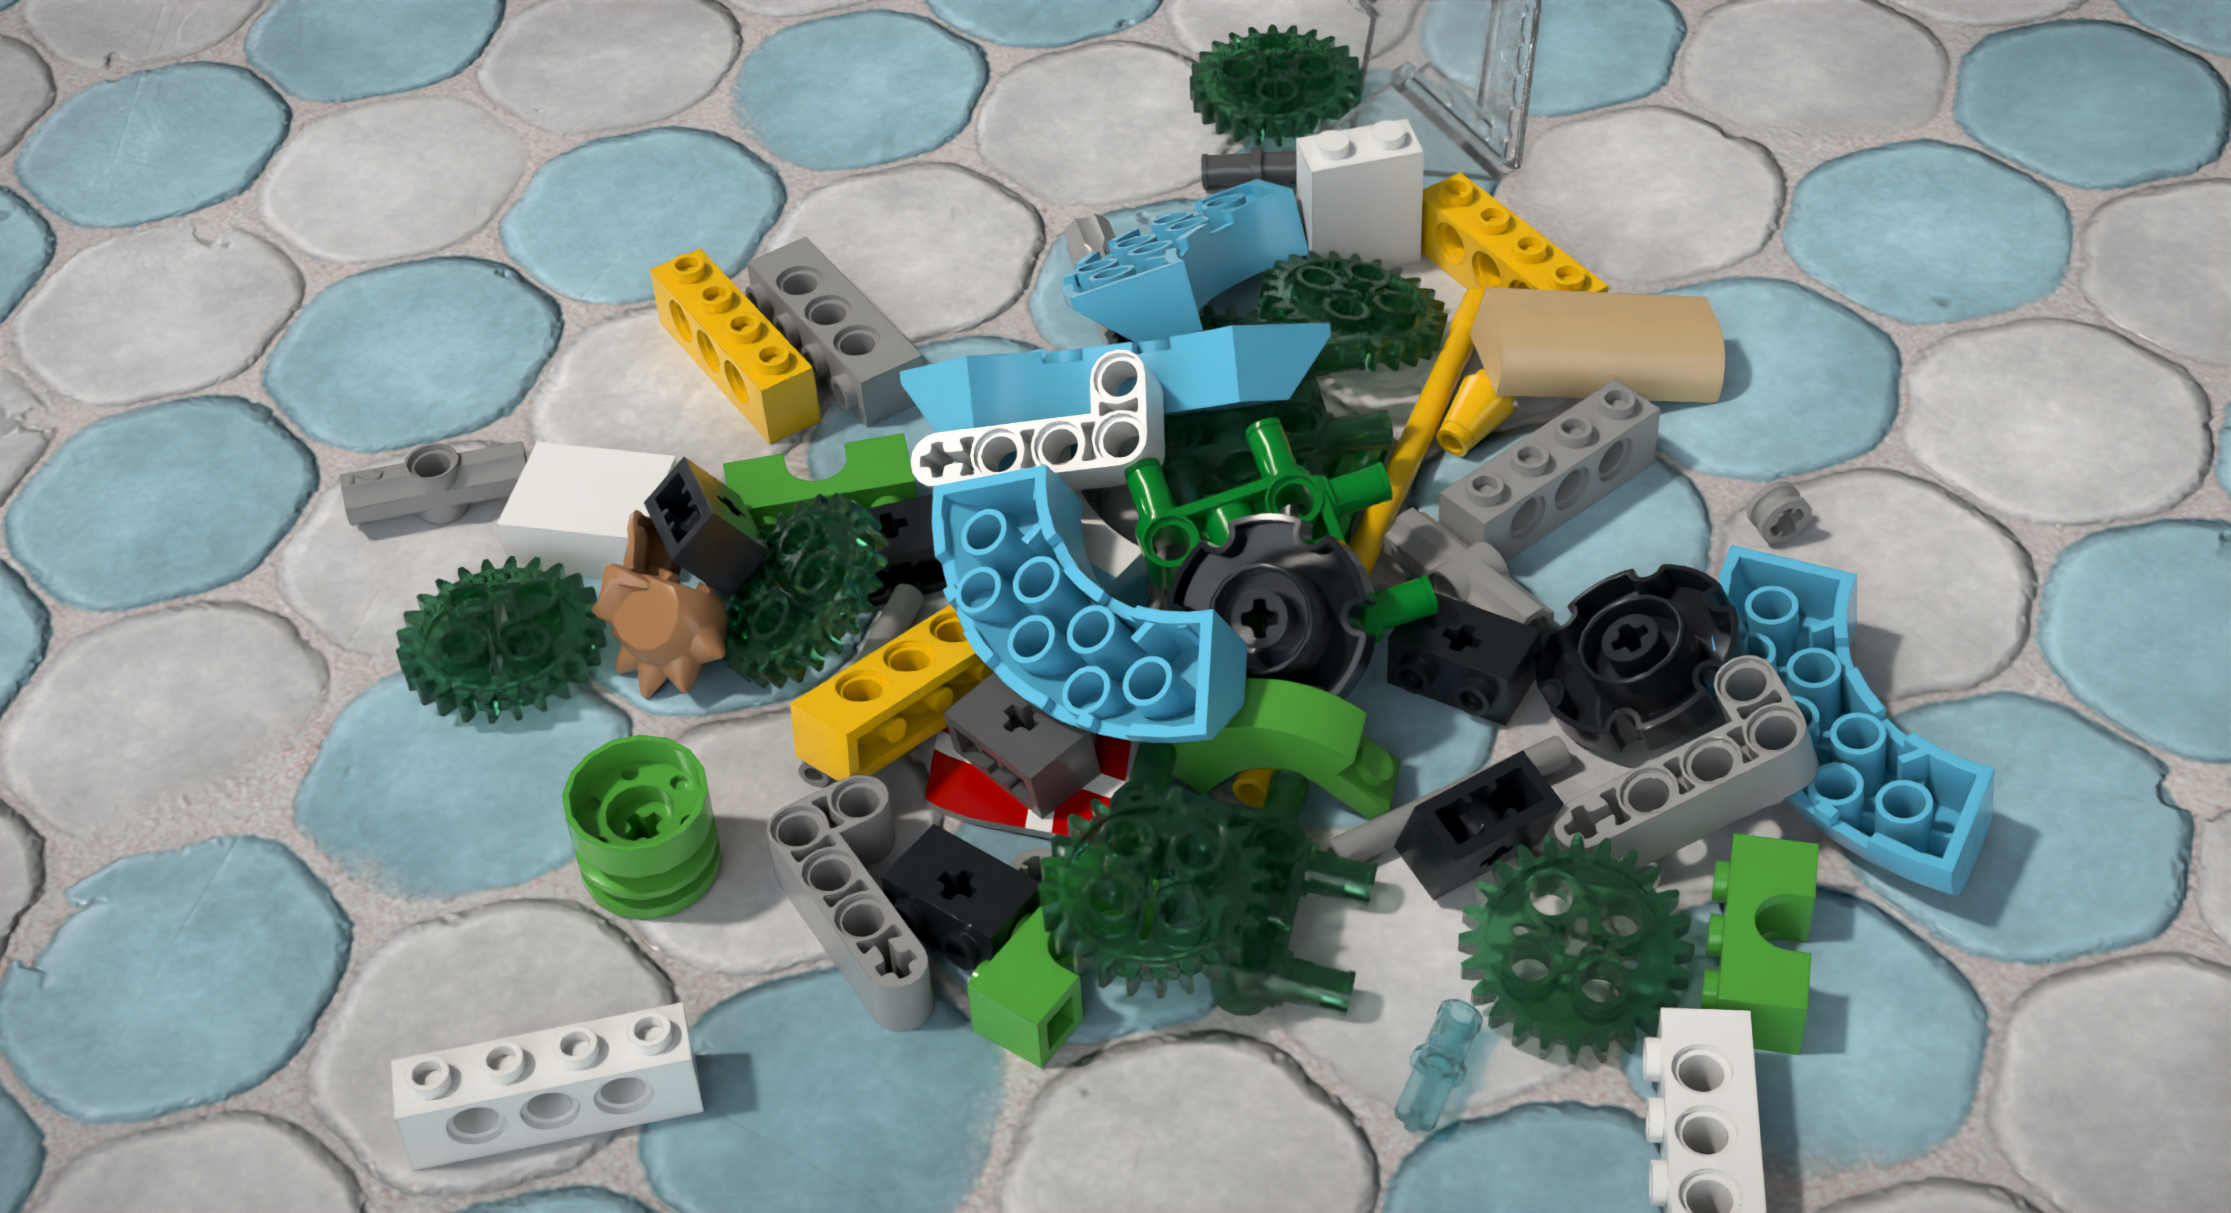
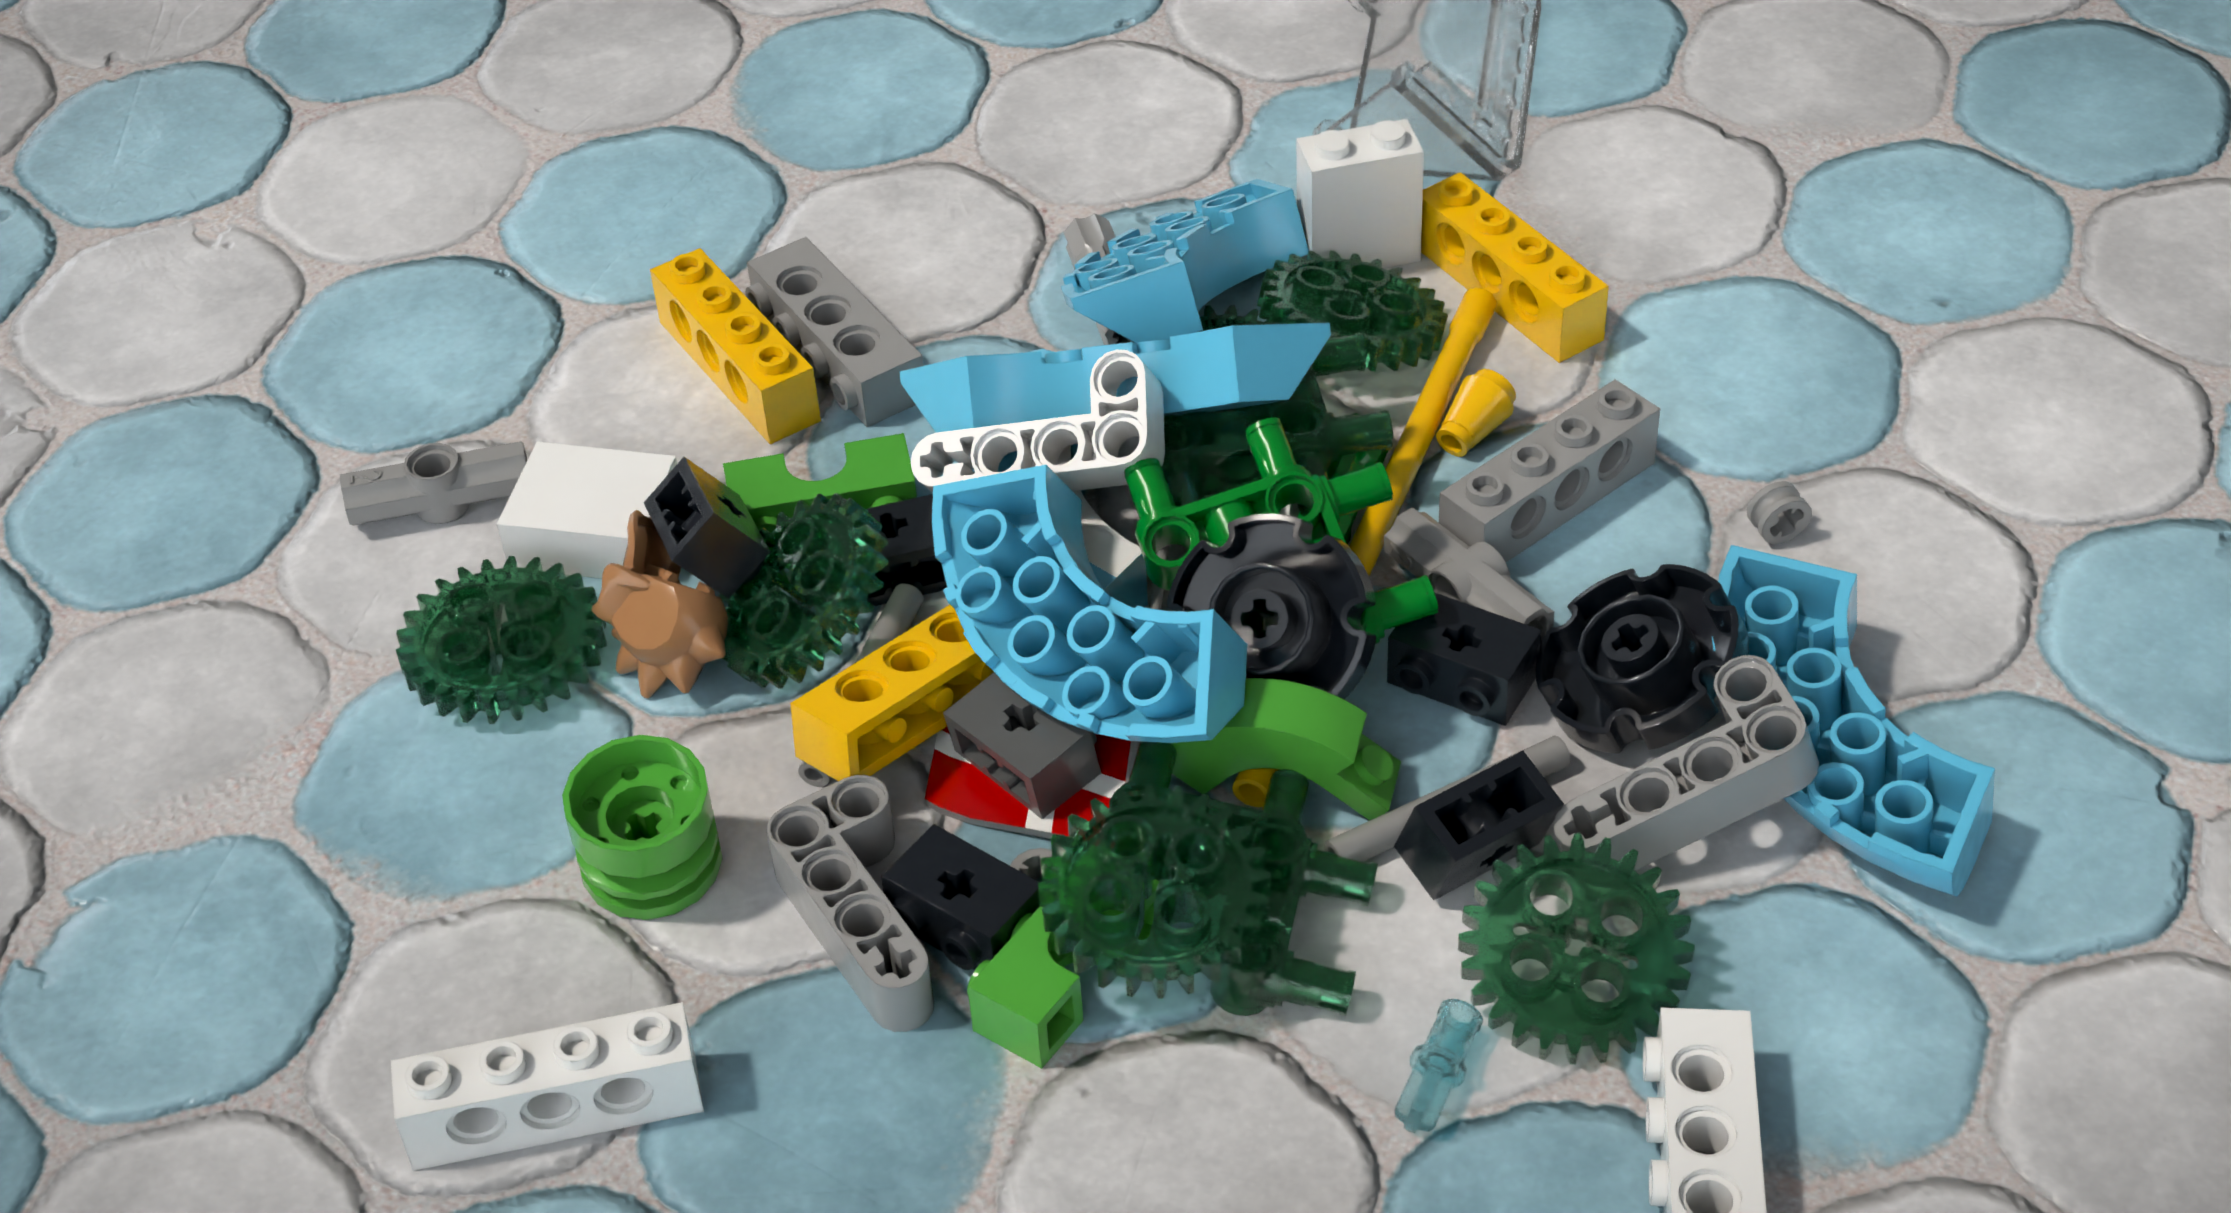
(1236, 169): dark grey pin -> none
(1274, 84): clear green gear -> none
(1584, 340): tan brick -> none
(1765, 897): bright green arch -> none

